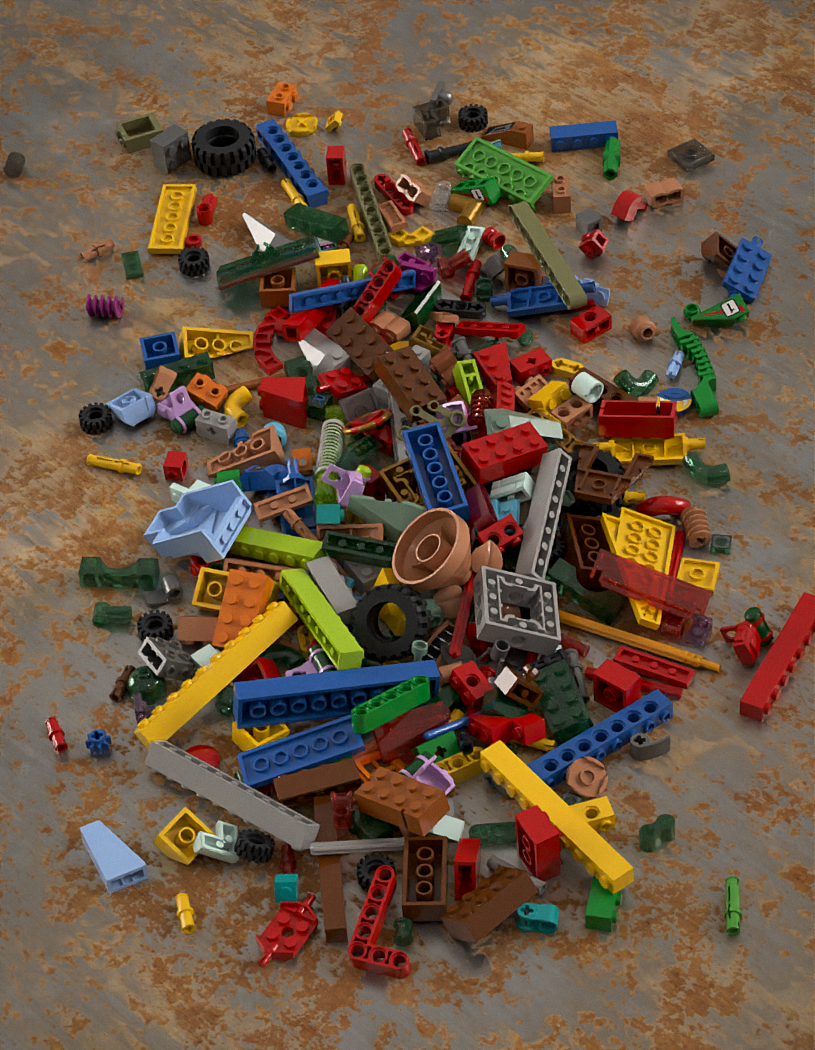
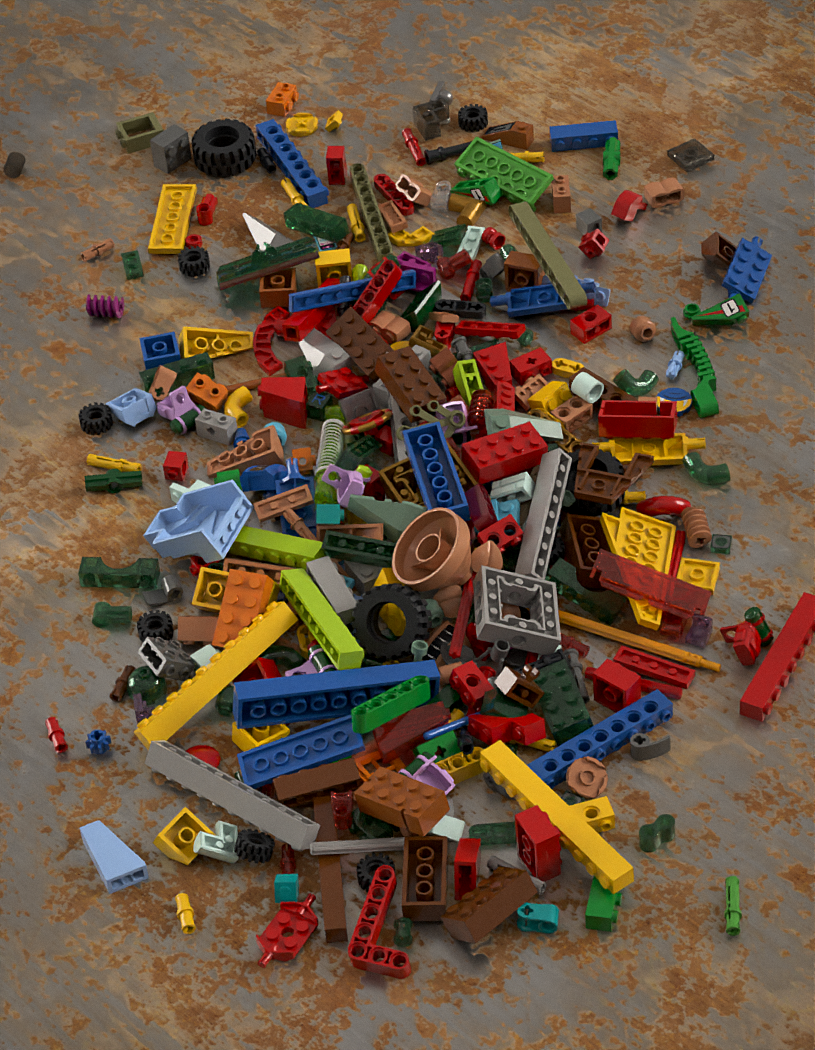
(113, 481): none -> dark green piece

